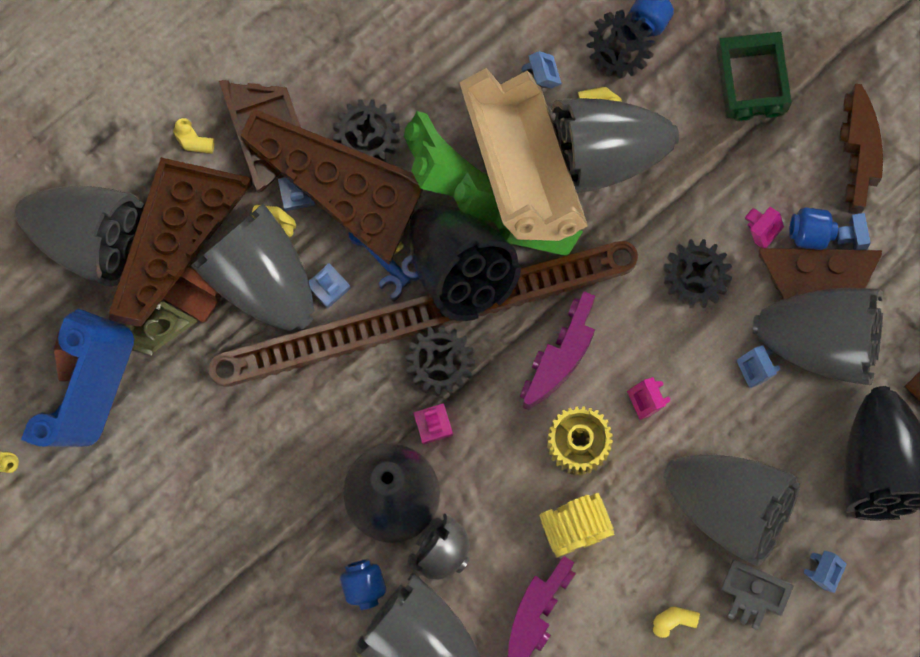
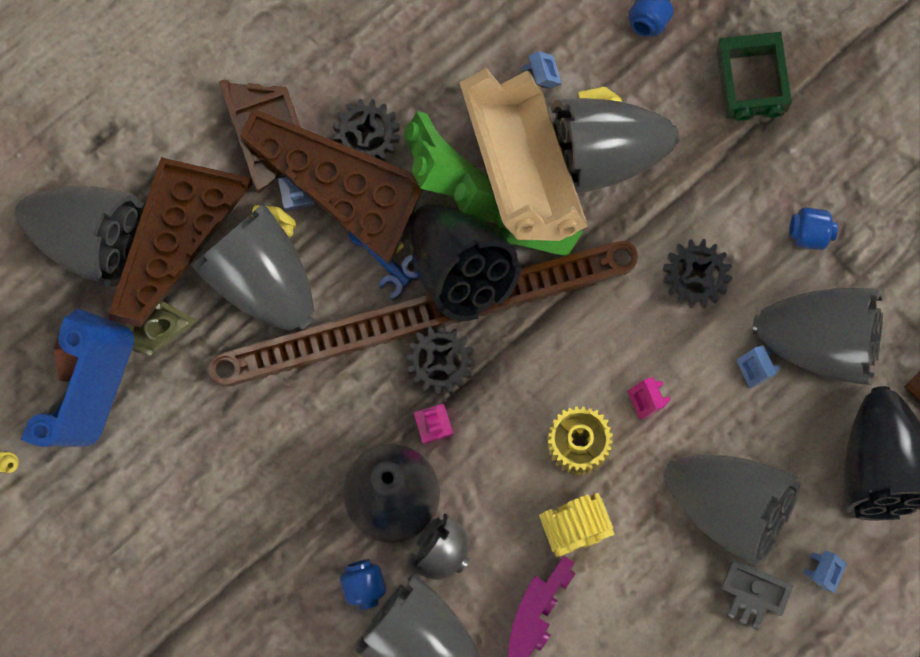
(189, 139): light yellow arm -> none
(193, 295): copper panel -> none
(328, 285): medium blue tile -> none
(557, 364): magenta slope -> none
(622, 32): black gear -> none
(671, 618): light yellow arm -> none
(764, 226): dark pink tile -> none
(813, 270): reddish brown wing -> none
(856, 232): medium blue tile -> none
(863, 138): reddish brown slope -> none

